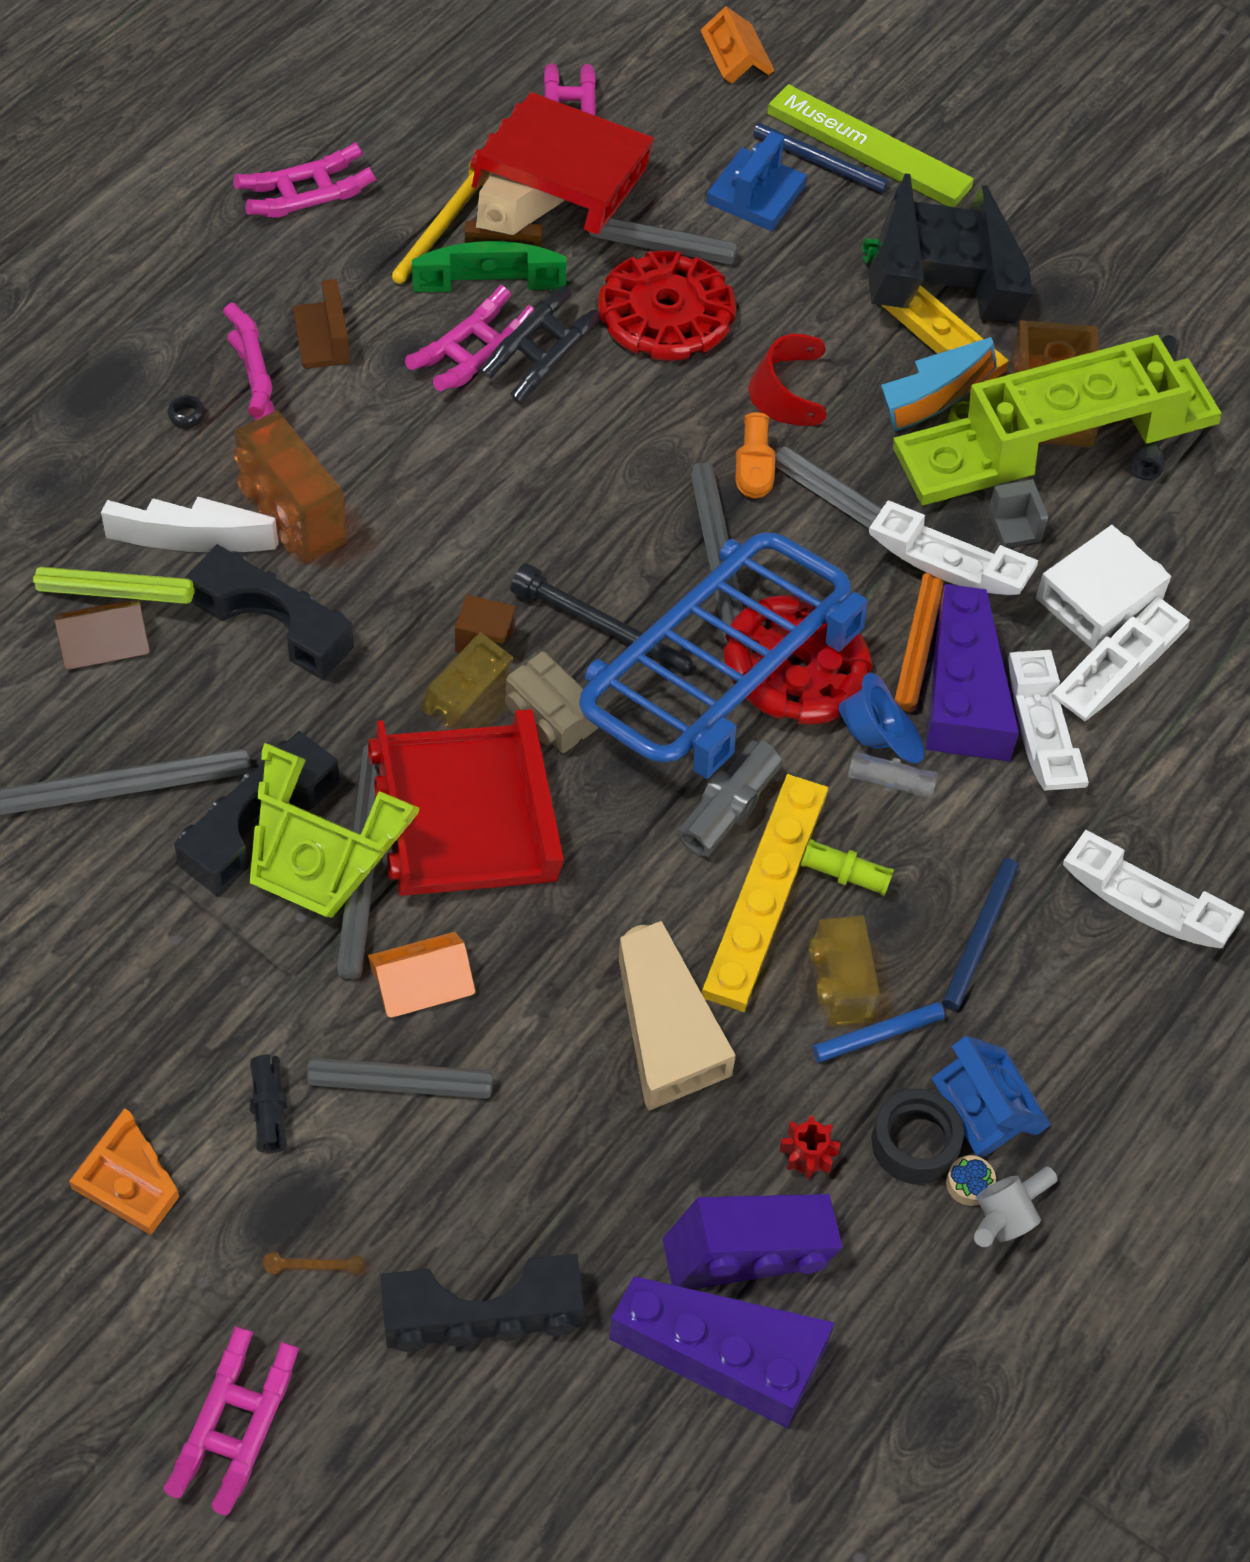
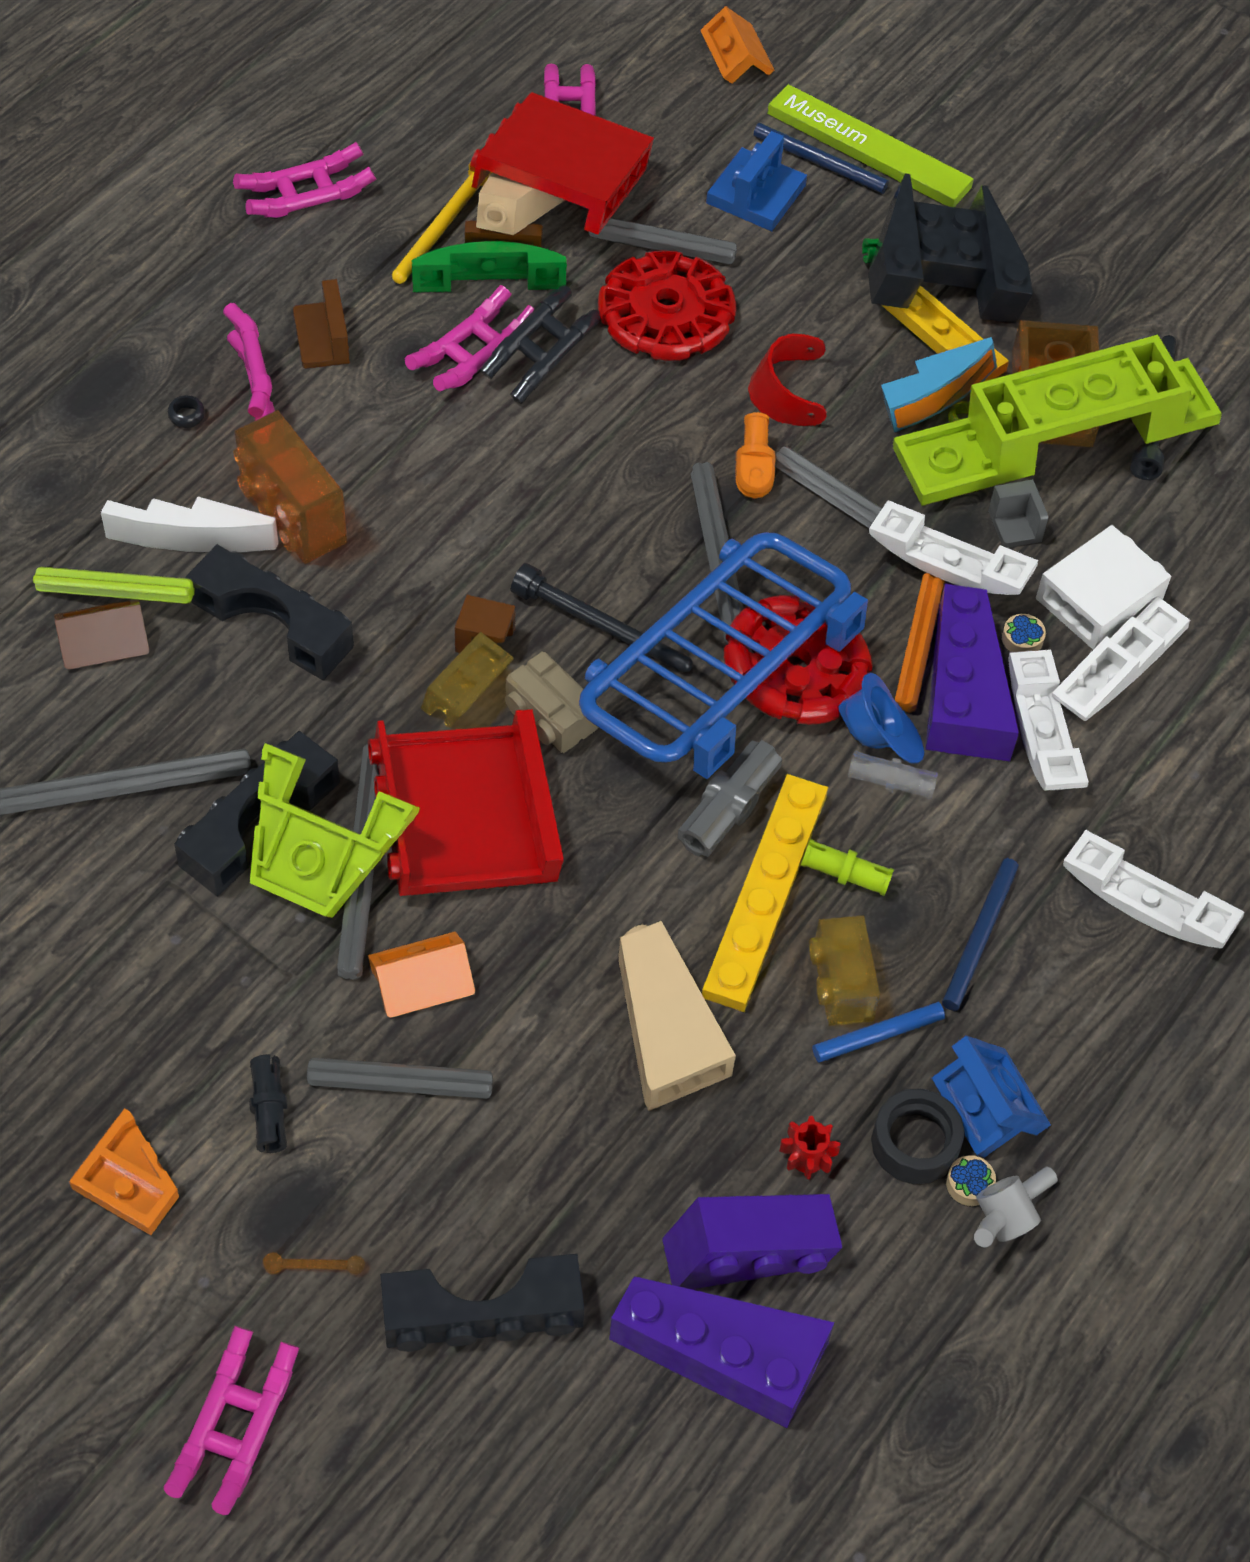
(1023, 633): none -> tile

